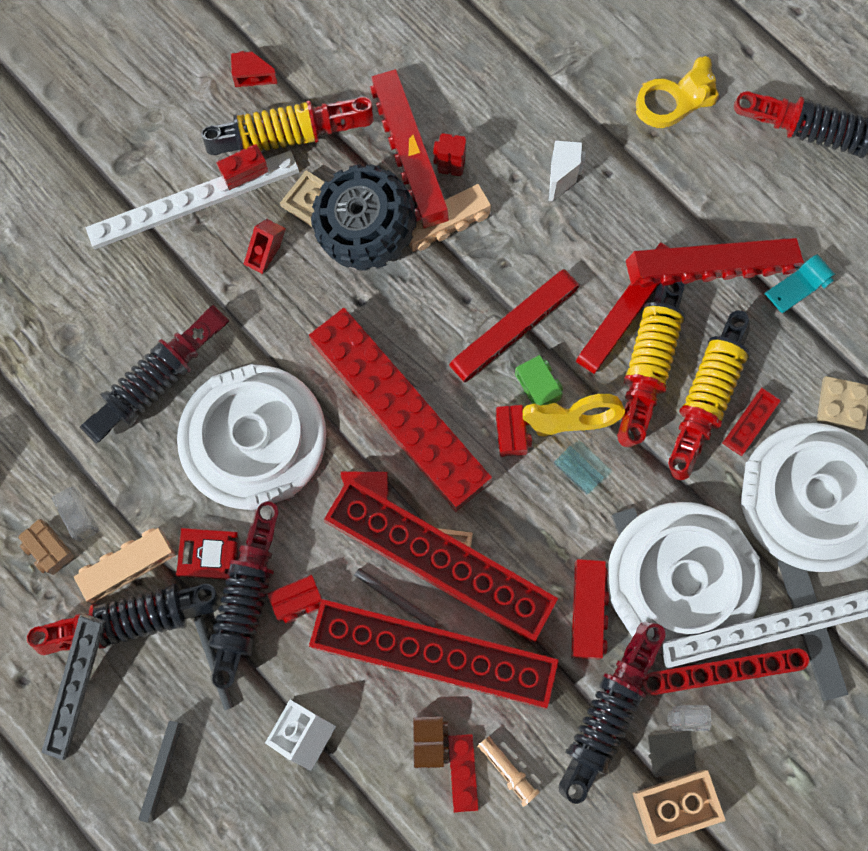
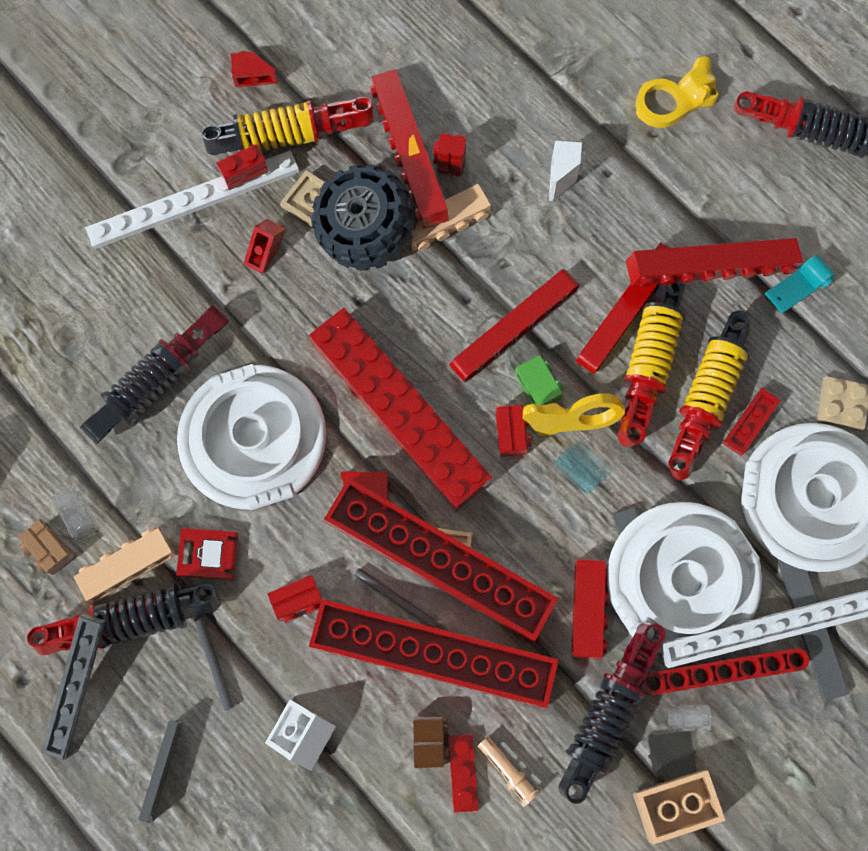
(241, 597): black piece -> none

